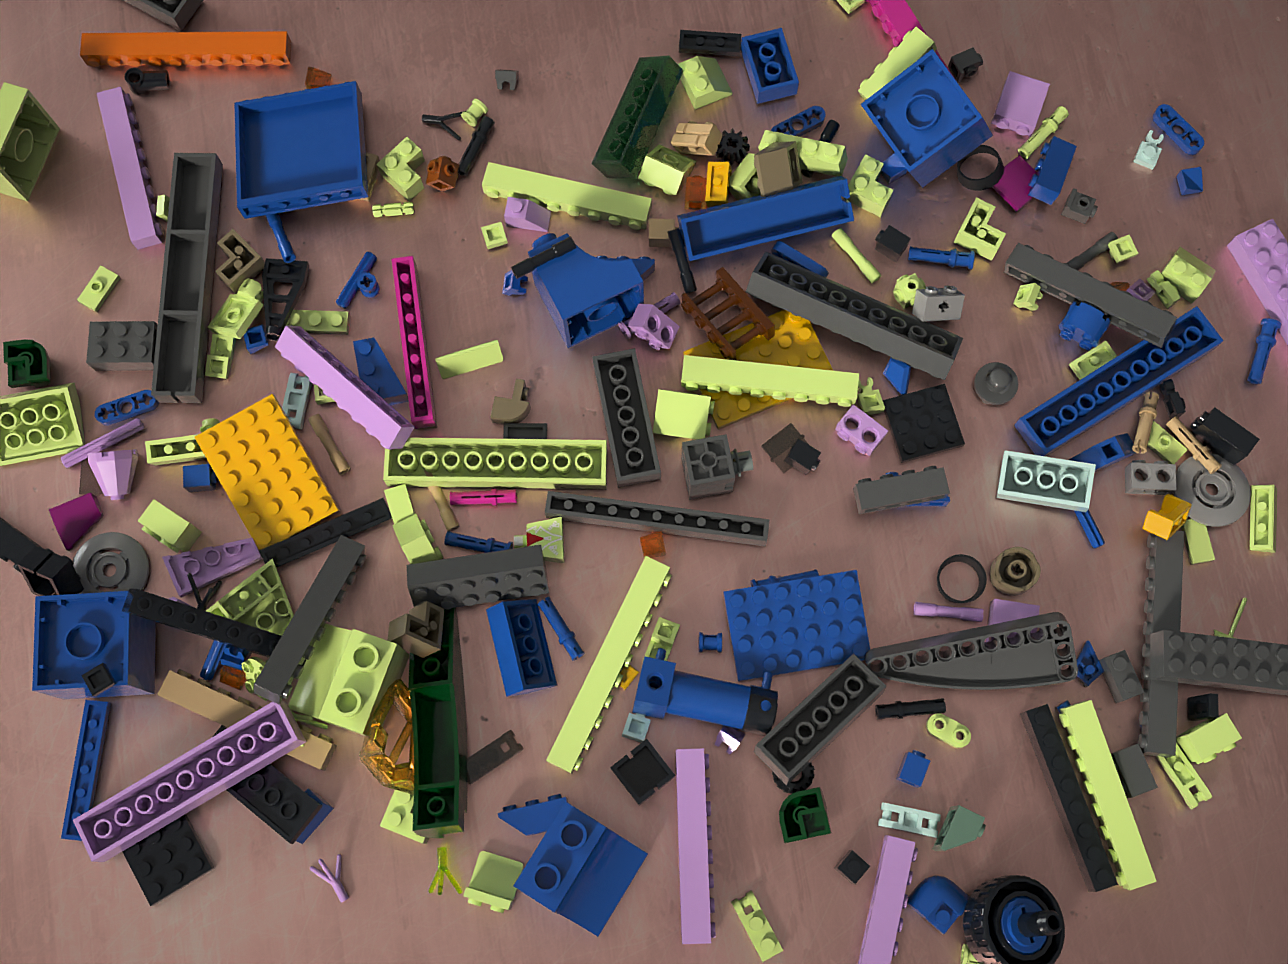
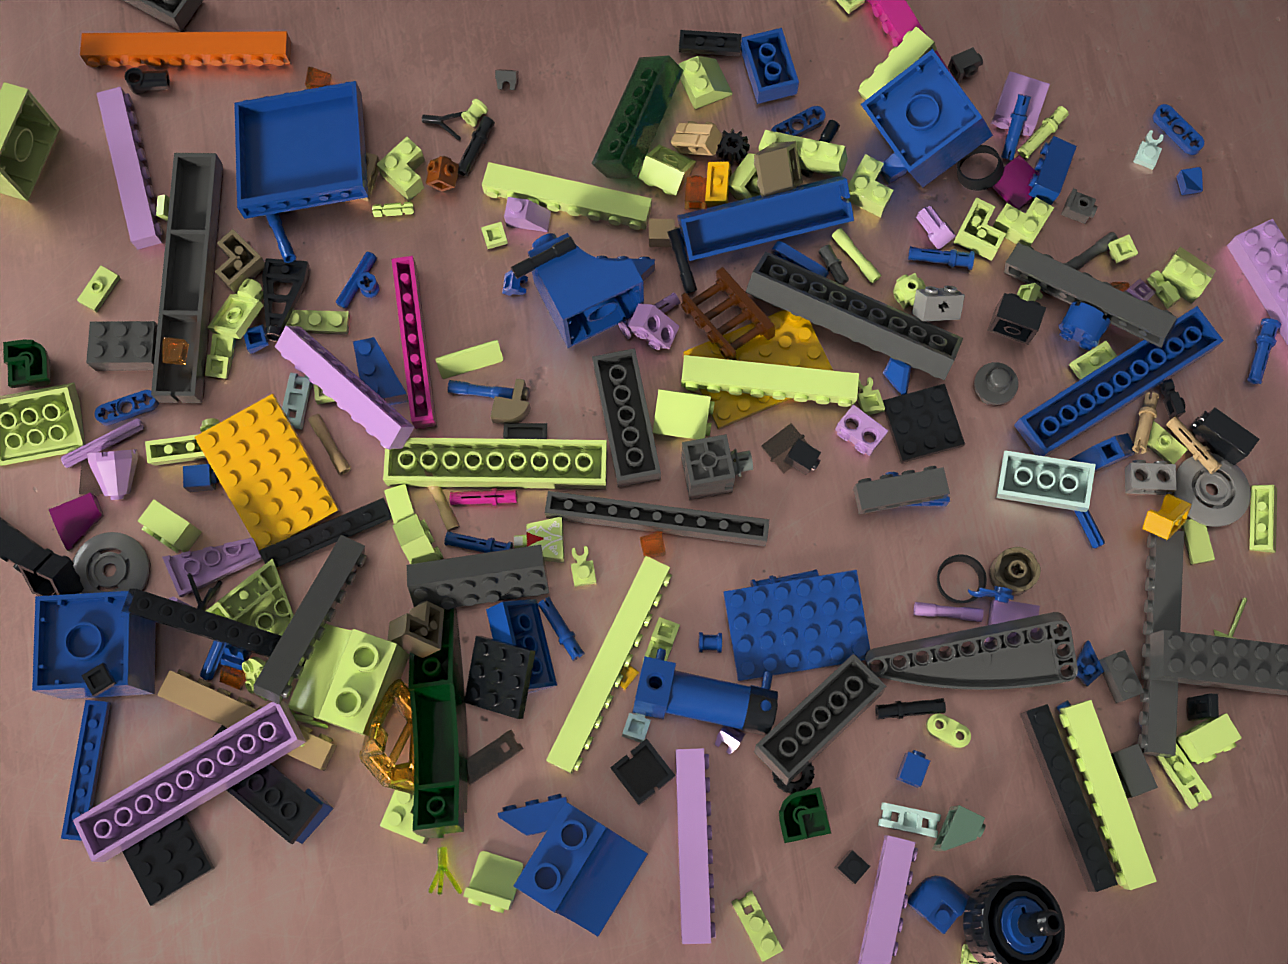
(175, 351): none -> clear orange slope
(334, 881): lavender plant -> none
(466, 388): none -> blue piece
(499, 677): none -> black plate
(583, 570): none -> yellowish green plate
(833, 264): none -> dark grey axle
(892, 243): black brick -> none
(938, 231): none -> lavender piece
(999, 593): none -> blue plate
(1016, 125): none -> blue pin
(1017, 318): none -> black brick
(1022, 226): none -> yellowish green brick

